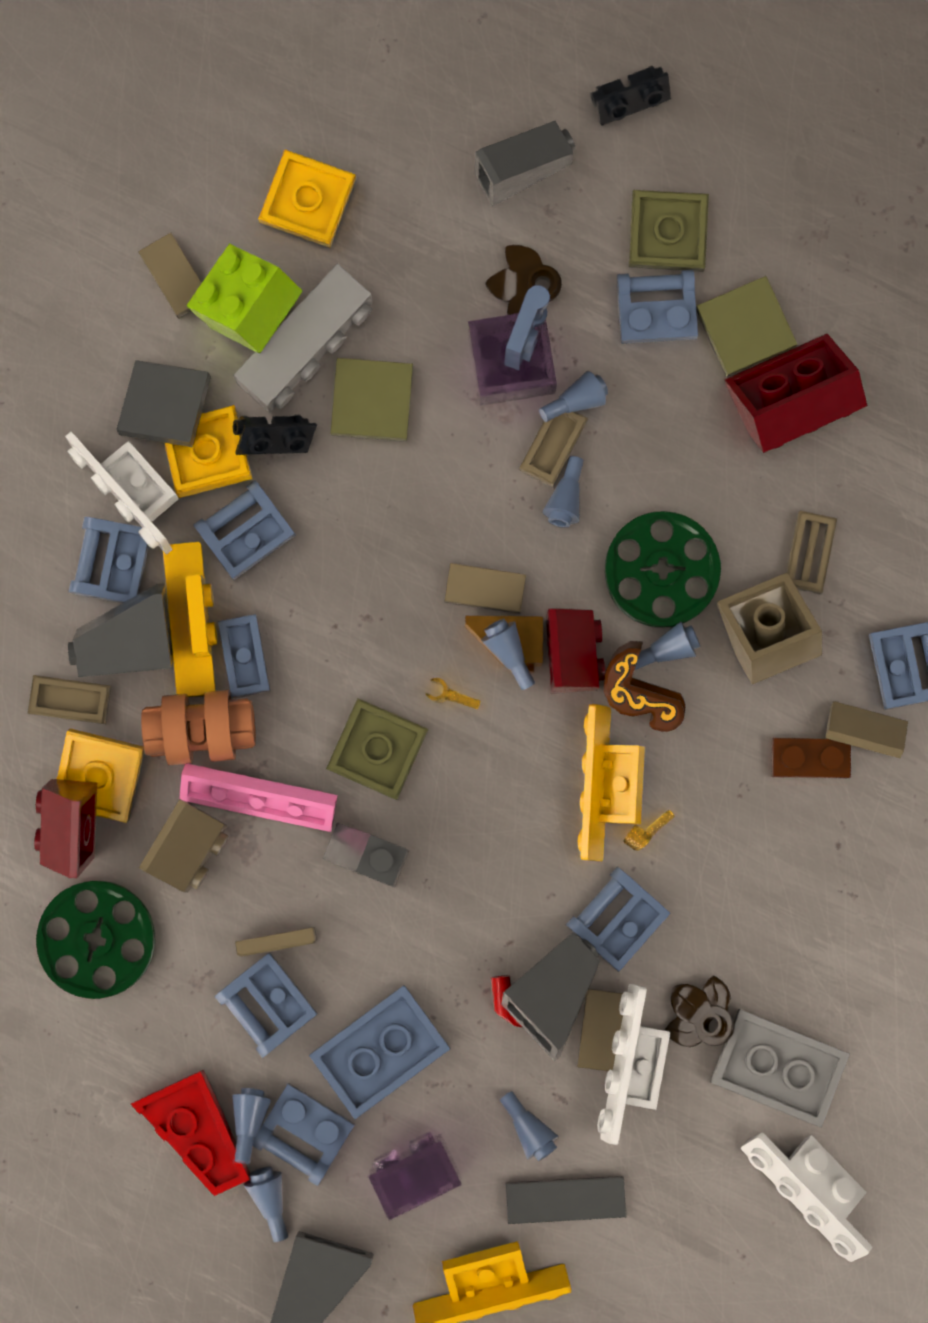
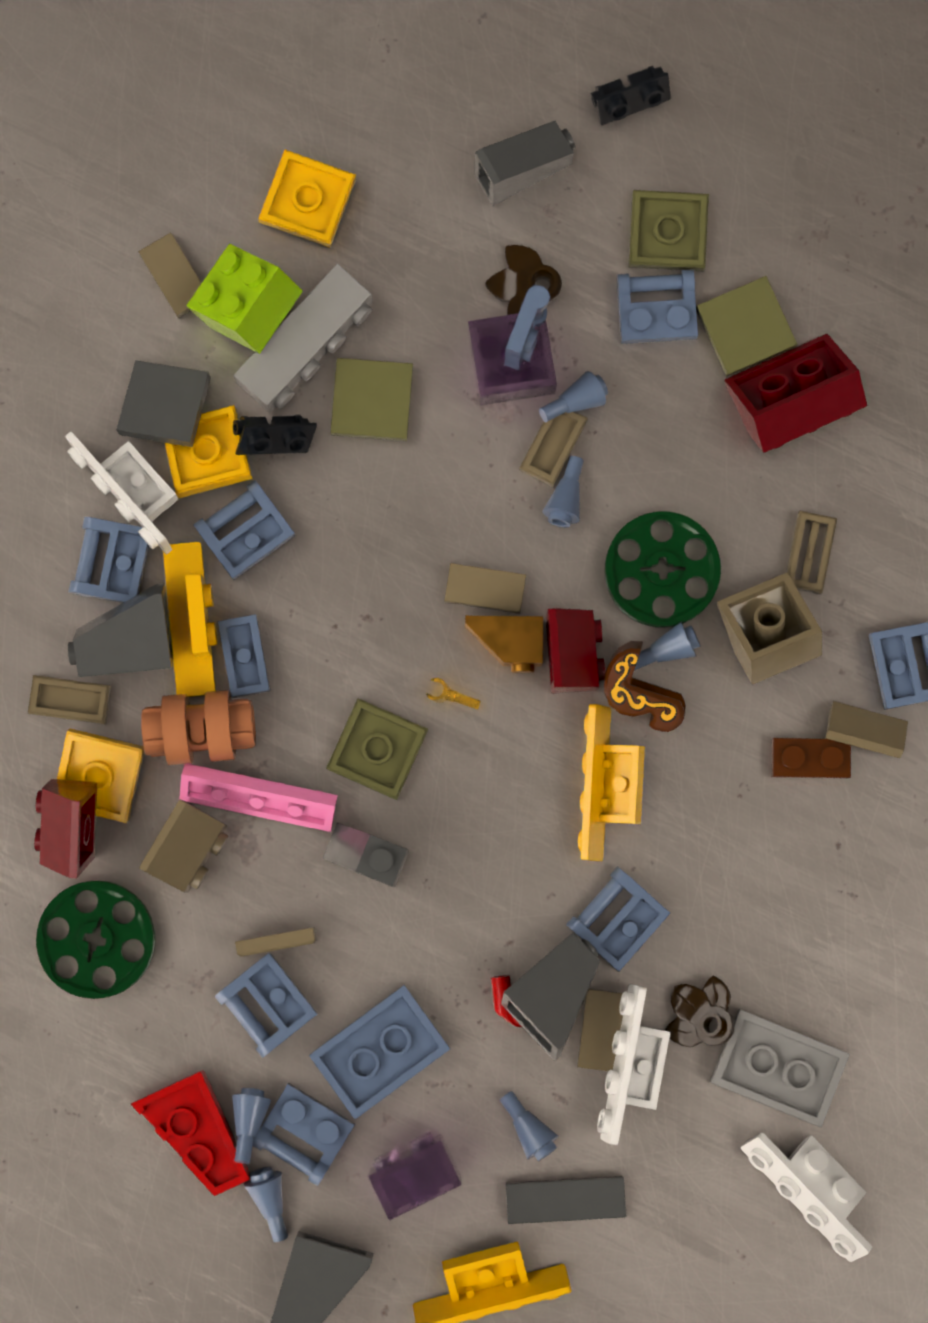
(505, 644): sand blue cone -> none
(638, 838): clear yellow hand -> none

